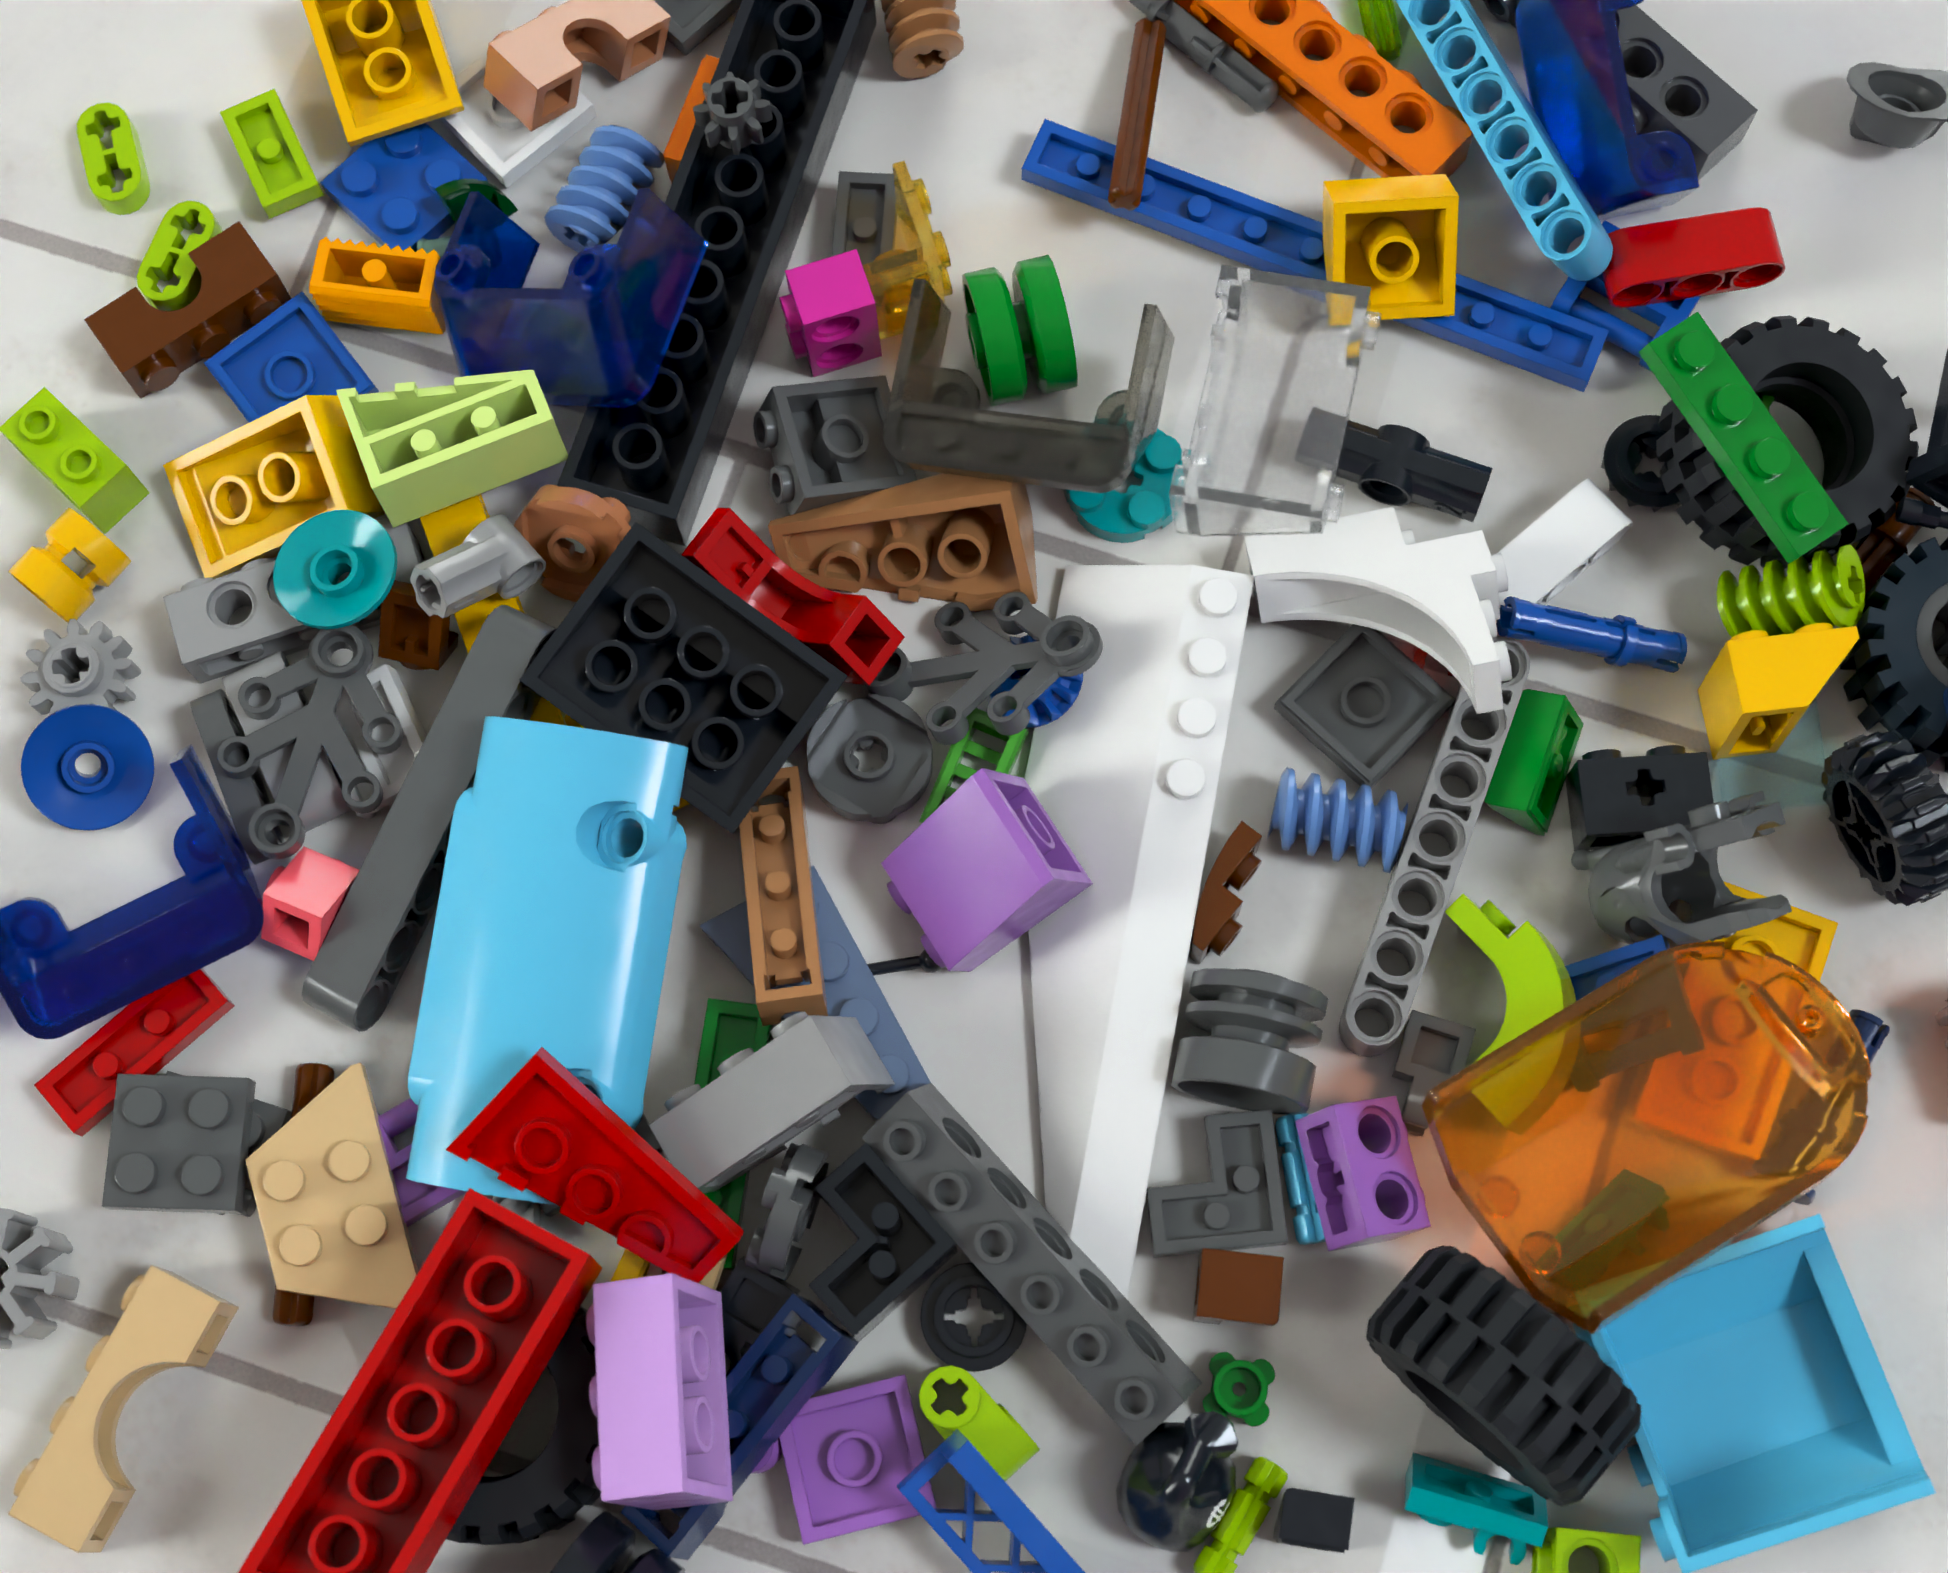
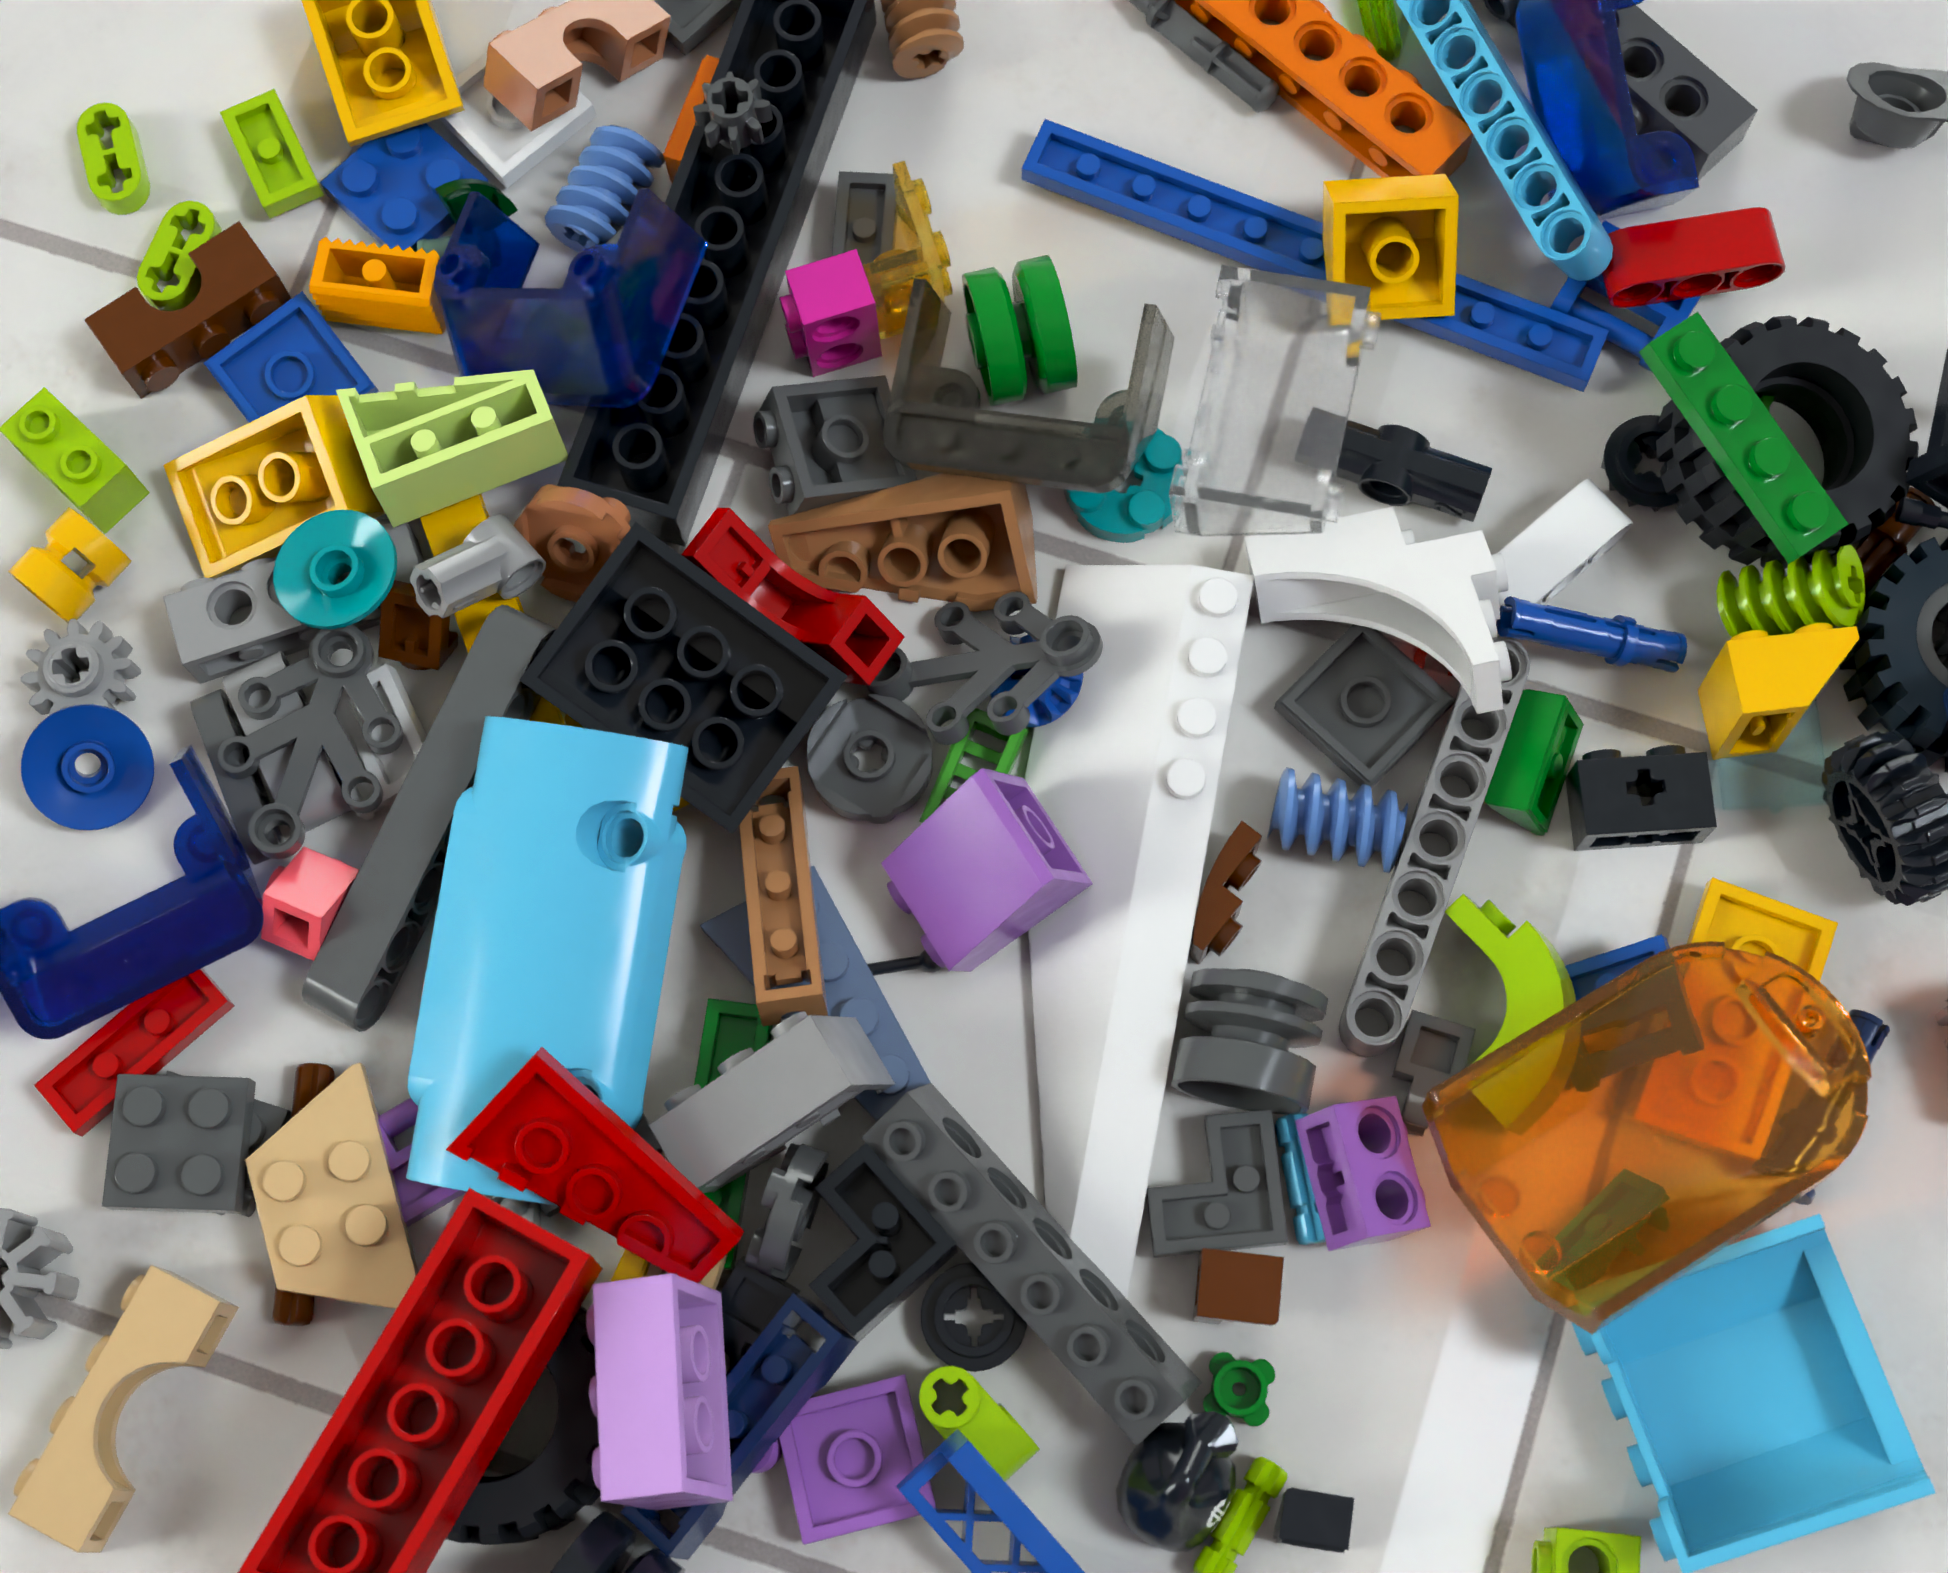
(1137, 115): reddish brown axle -> none
(1476, 1501): teal plate -> none
(1505, 1374): black tyre -> none
(1641, 878): dark grey helmet -> none

